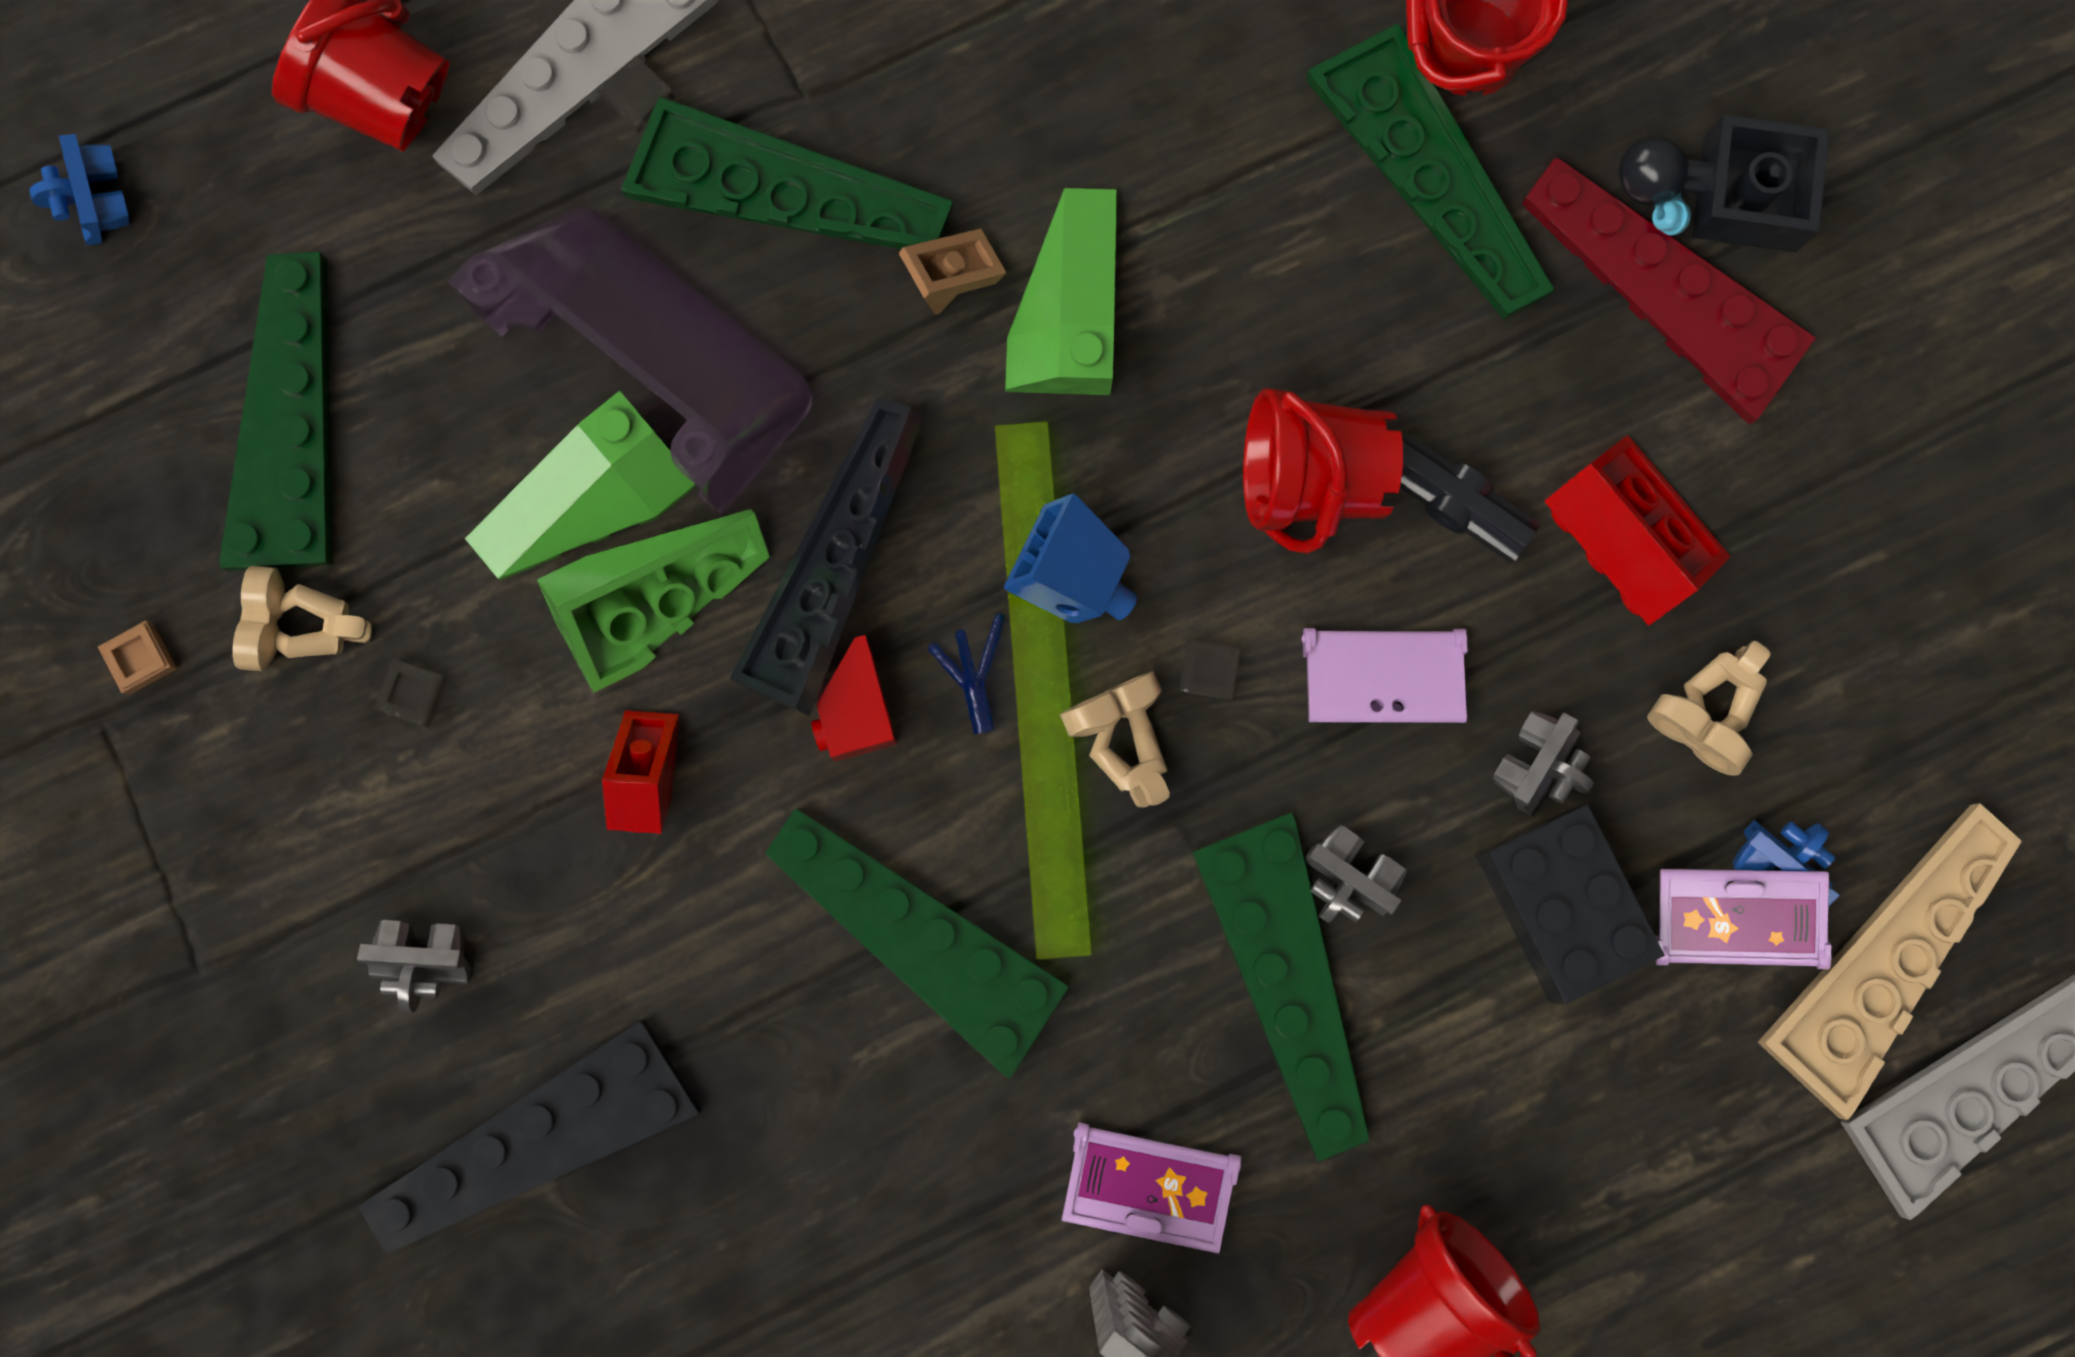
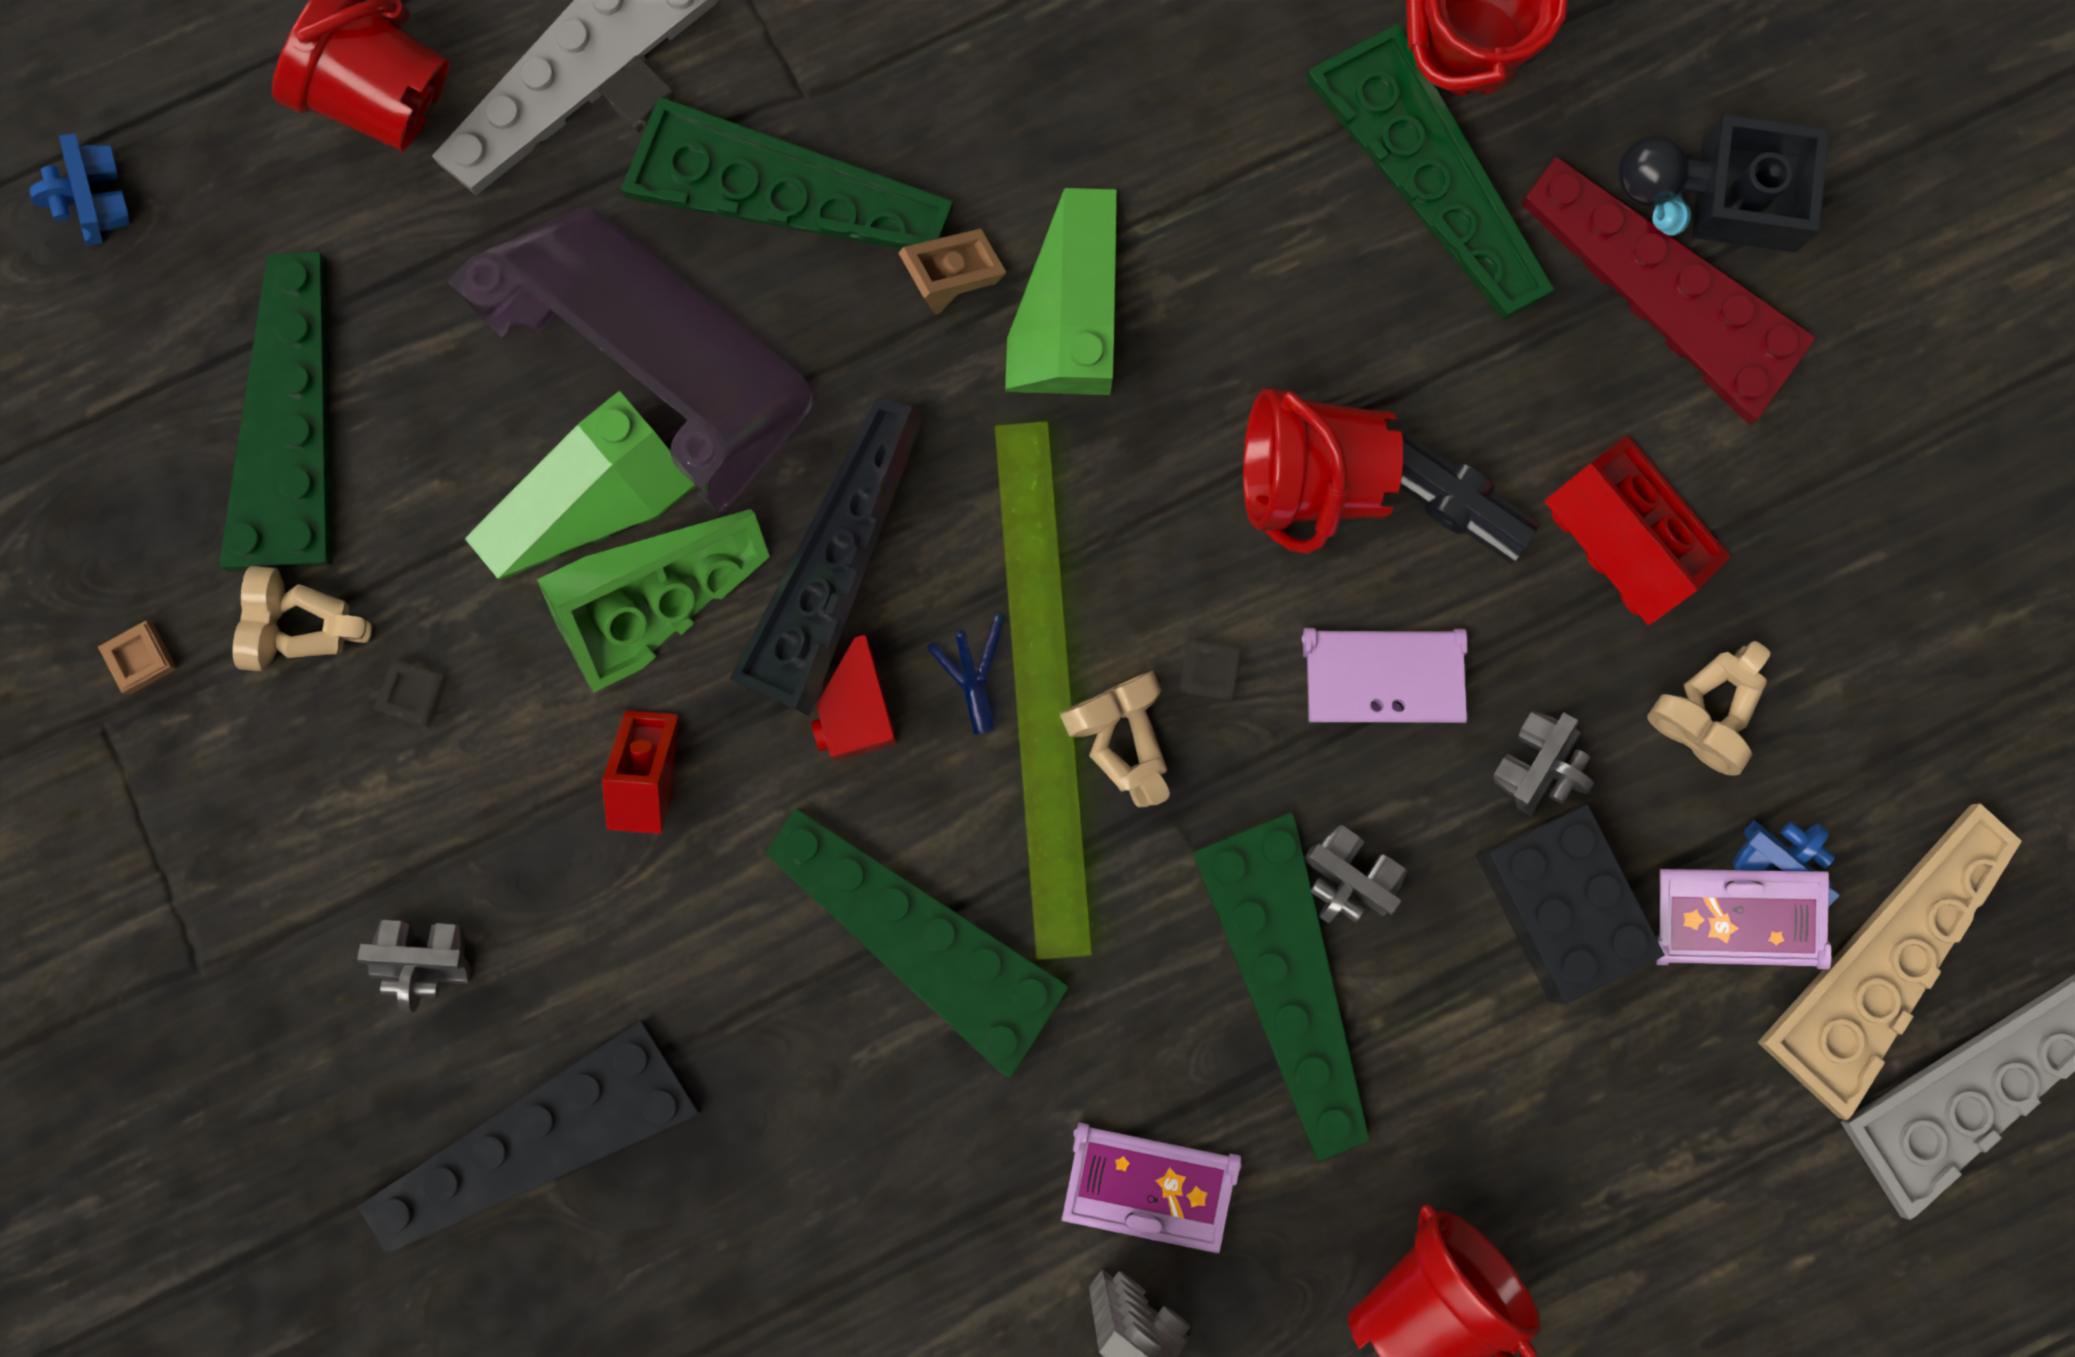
(1072, 565): blue torso -> none

